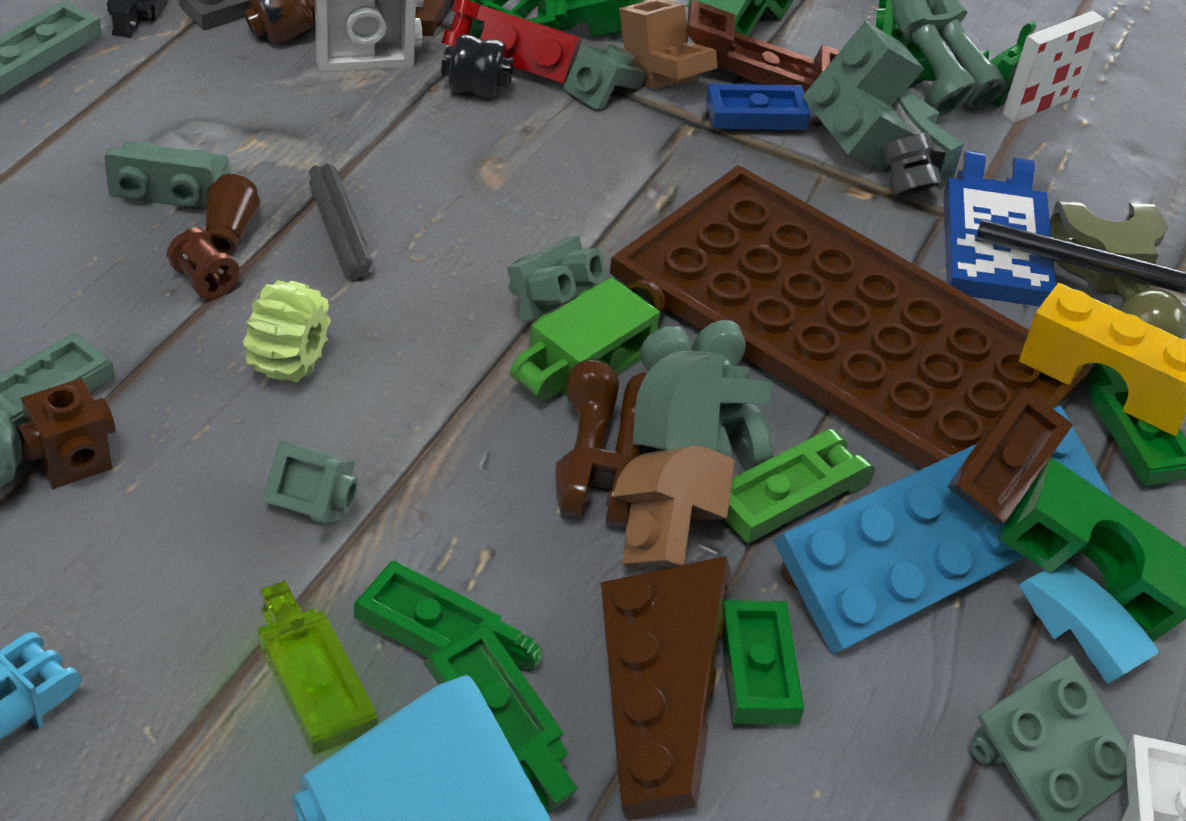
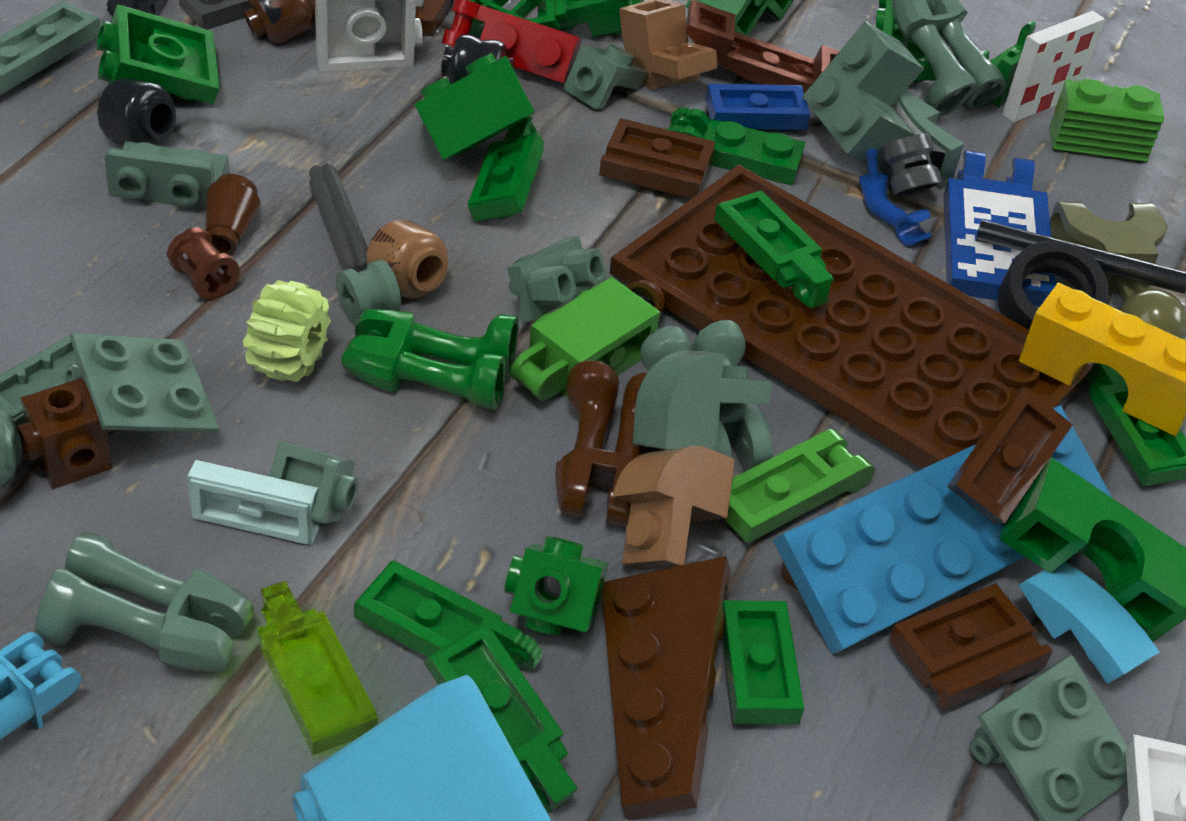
(136, 112): none -> black head
(141, 383): none -> sand green hinge
(160, 53): none -> green plate
(188, 636): none -> sand green piece
(252, 502): none -> light aqua tile
(368, 289): none -> sand green wheel
(392, 348): none -> green piece
(413, 254): none -> medium nougat head
(474, 106): none -> green slope
(507, 173): none -> green hinge
(579, 579): none -> green brick
(657, 158): none -> reddish brown plate
(763, 153): none -> green hinge
(777, 245): none -> green hinge
(874, 189): none -> blue piece
(969, 646): none -> reddish brown plate
(1049, 257): none -> black tyre
(1106, 120): none -> bright green brick

